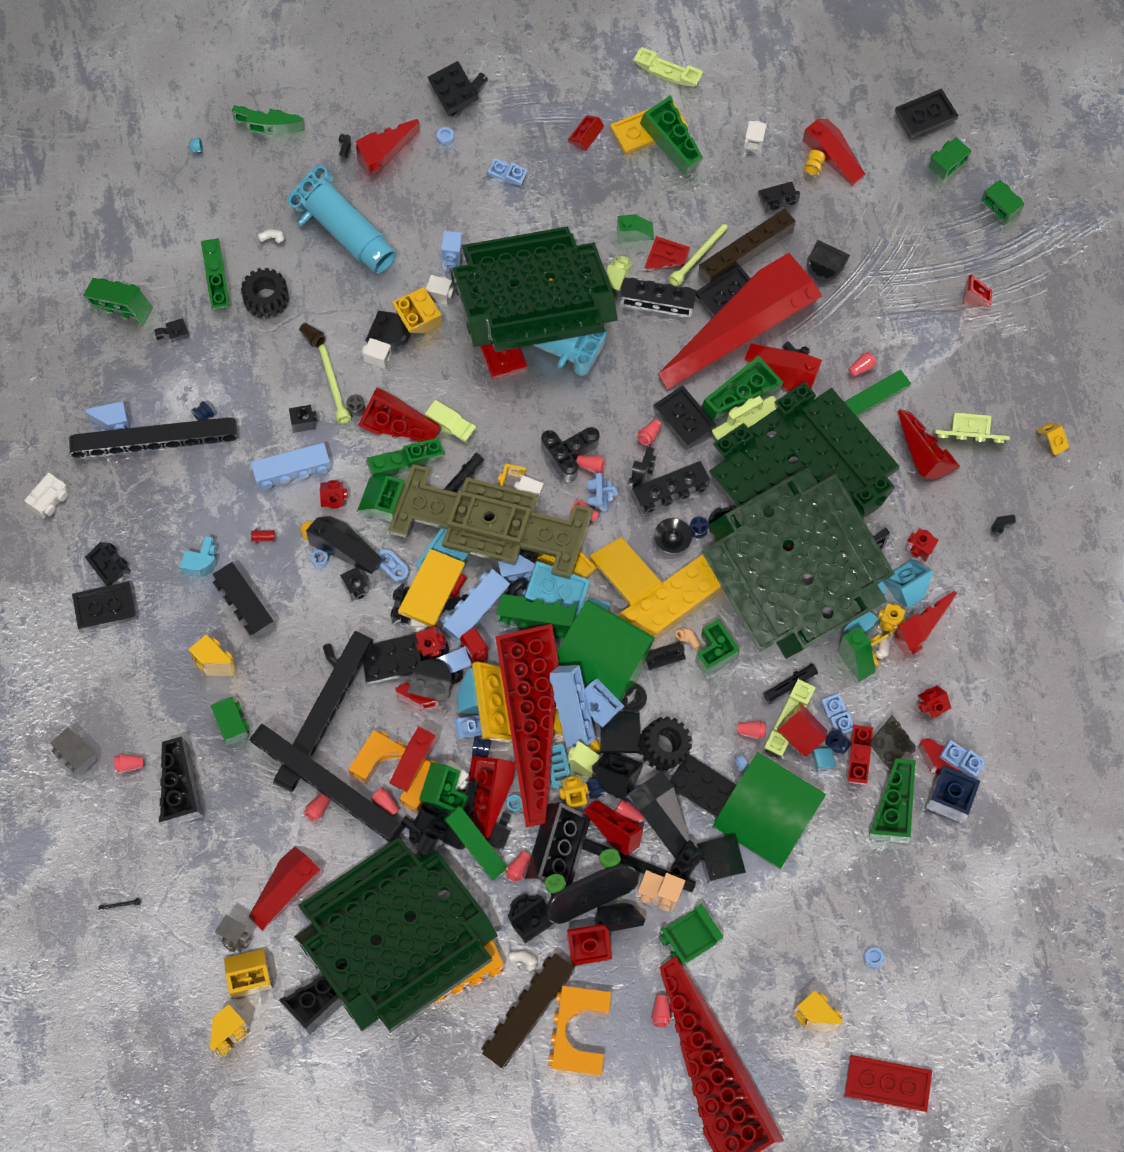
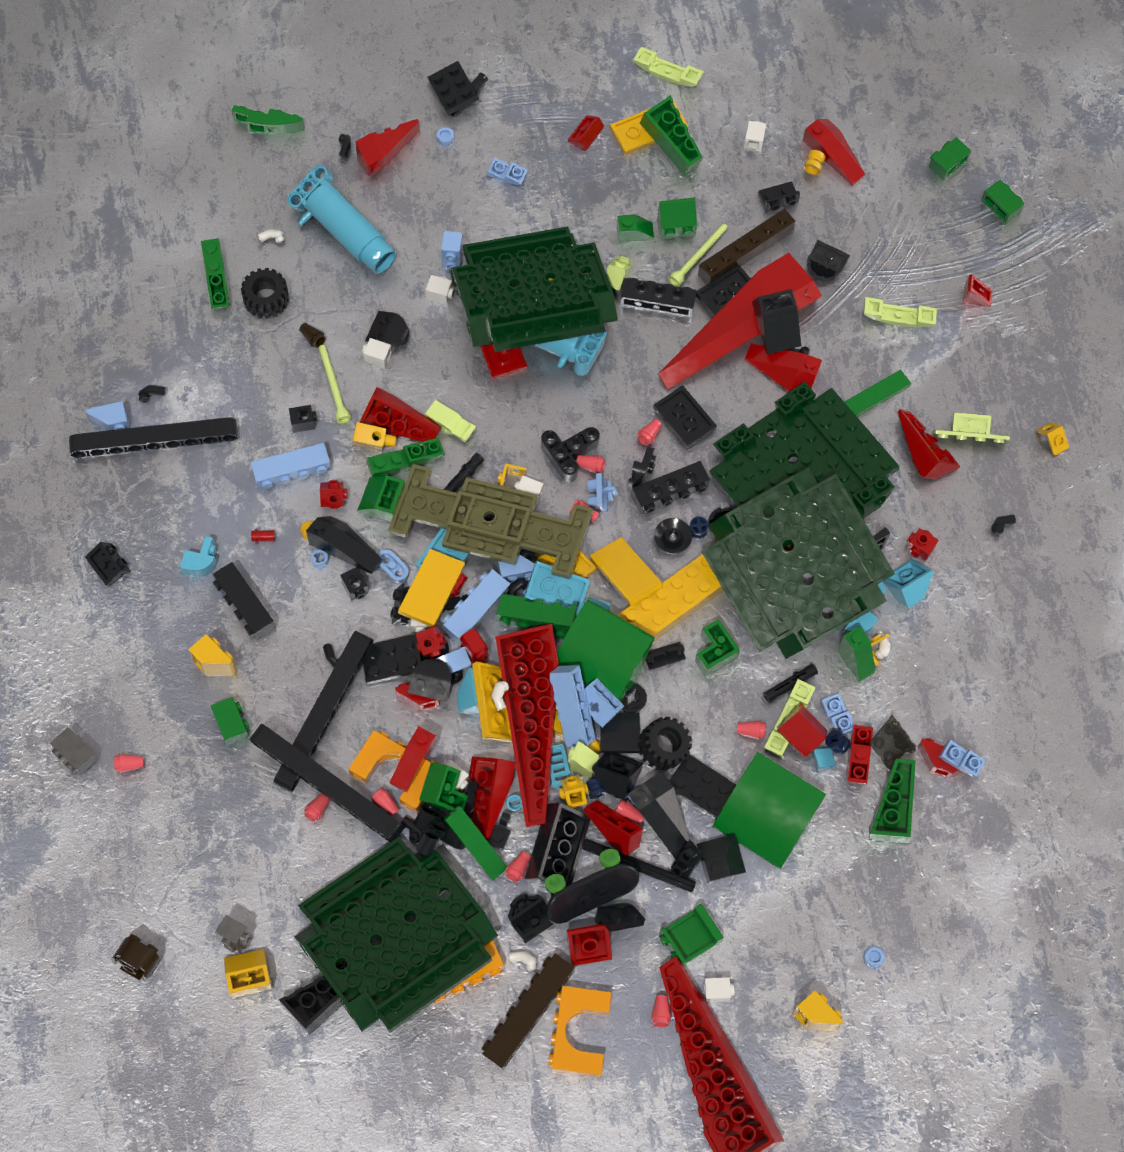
(46, 496): white brick -> none
(104, 606): black plate -> none
(118, 297): green wedge -> none
(136, 957): none -> dark brown brick
(137, 901): black hinge -> none
(150, 390): none -> black arm
(174, 330): black plate -> none
(178, 785): black wedge -> none
(196, 145): medium azure hinge -> none
(202, 412): dark blue wheel -> none
(226, 1030): yellow slope -> none
(288, 882): red wedge -> none
(355, 401): dark grey wheel -> none
(363, 437): none -> yellow torso
(418, 312): yellow slope -> none
(467, 727): light blue hips -> none
(481, 747): dark blue wheel -> none
(497, 694): none -> white arm
(660, 890): light nougat brick -> none
(666, 254): red wing -> none
(677, 218): none -> green slope
(688, 636): light nougat arm -> none
(718, 990): none -> white brick
(741, 763): light blue tile -> none
(749, 414): yellowish green bracket -> none
(750, 382): green wedge -> none
(778, 321): none -> black slope
(862, 364): coral cone -> none
(888, 1083): red tile -> none
(891, 618): yellow brick -> none
(899, 315): none -> yellowish green slope
(916, 630): red wedge -> none
(926, 113): black plate -> none
(933, 702): red brick -> none
(953, 794): dark blue slope -> none

